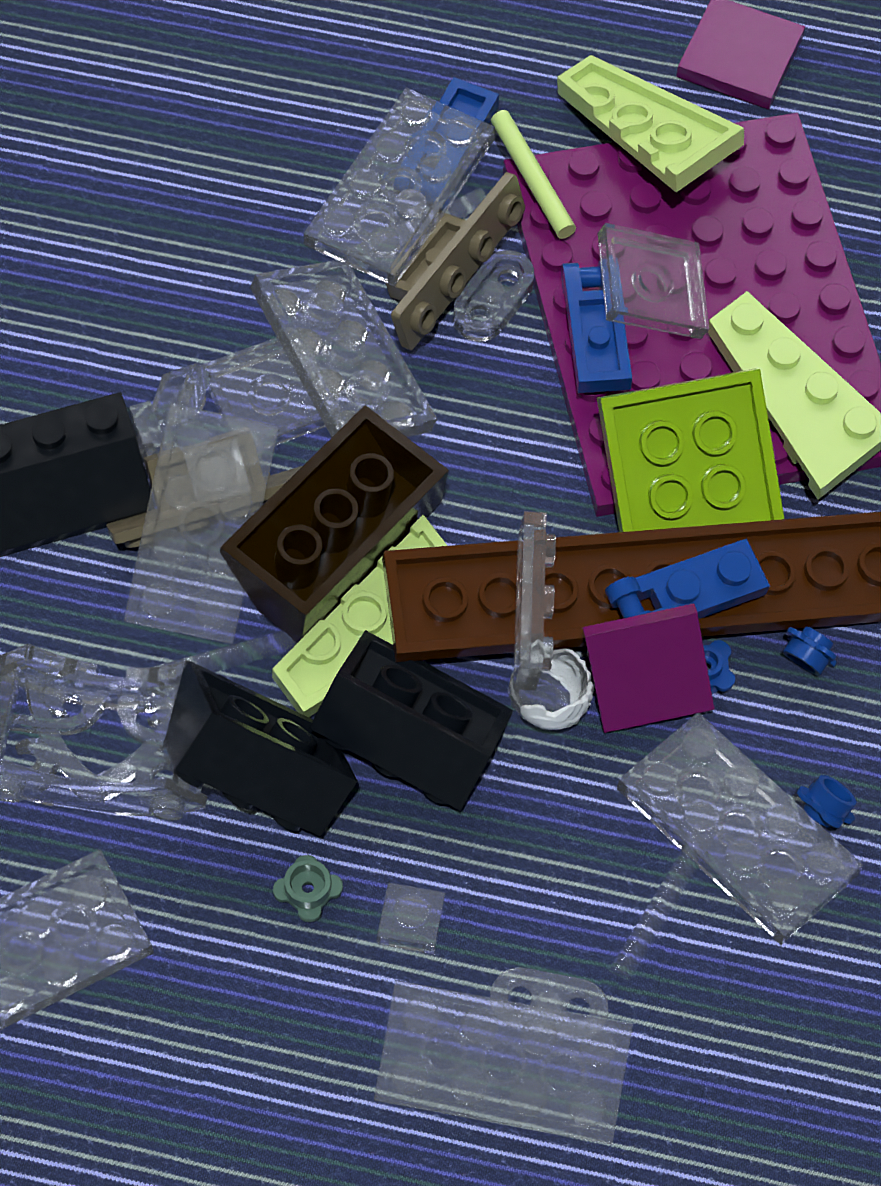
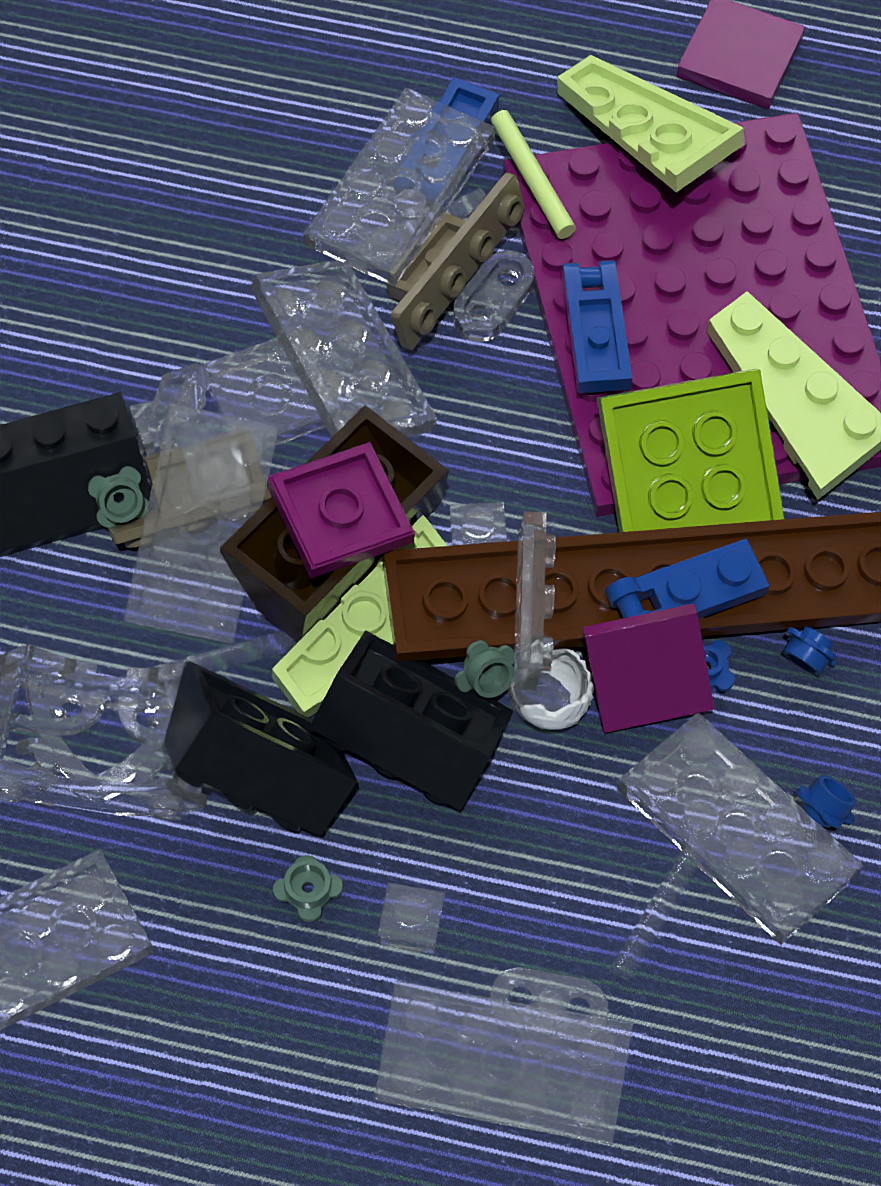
(130, 507): none -> sand green plate
(340, 510): none -> magenta tile
(477, 523): none -> clear plate
(486, 669): none -> sand green plate
(653, 281): clear tile -> none

